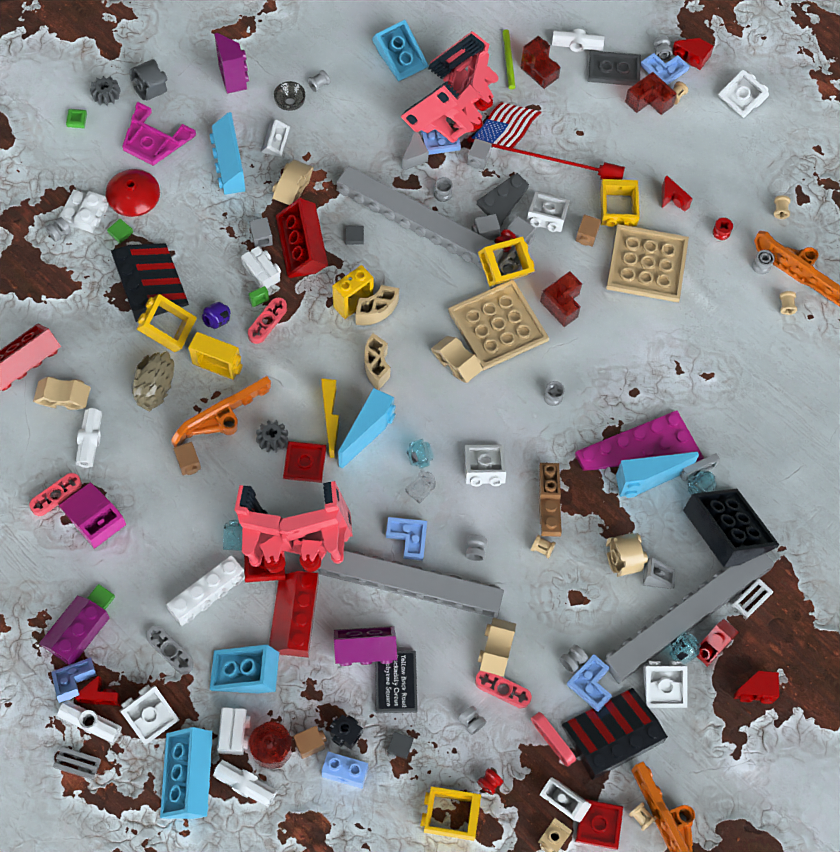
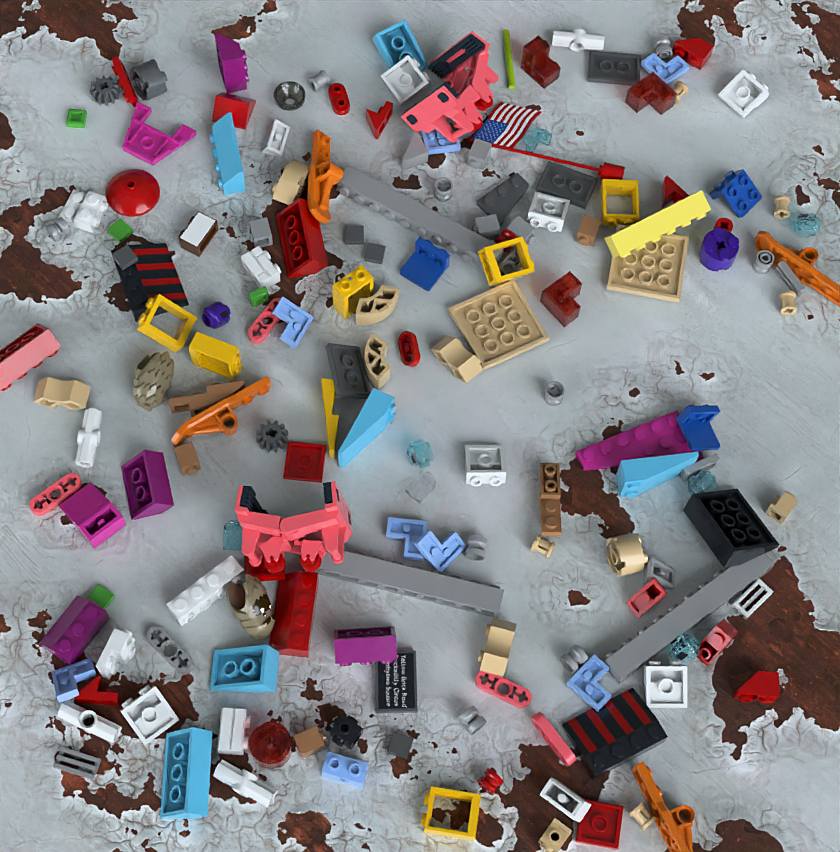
(118, 649): none -> white plate
(124, 81): none -> red plate
(125, 257): none -> dark grey tile
(147, 485): none -> magenta slope
(198, 233): none -> brick
(201, 401): none -> medium nougat slope
(239, 107): none -> red slope
(251, 607): none -> dark tan head
(296, 320): none -> light blue plate
(321, 177): none -> orange piece
(339, 97): none -> red plate
(348, 371): none -> dark grey tile
(374, 253): none -> dark grey tile
(379, 120): none -> red slope
(406, 79): none -> white plate
(409, 349): none -> red plate
(425, 264): none -> blue bracket
(439, 553): none -> light blue plate
(539, 135): none -> clear light blue bracket
(567, 184): none -> dark grey tile
(646, 598): none -> red slope
(657, 224): none -> light yellow brick
(697, 428): none -> blue bracket
(718, 249): none -> dark purple brick
(737, 191): none -> blue bracket
(781, 507): none -> tan brick
(789, 279): none -> light grey tile
(807, 225): none -> clear light blue head

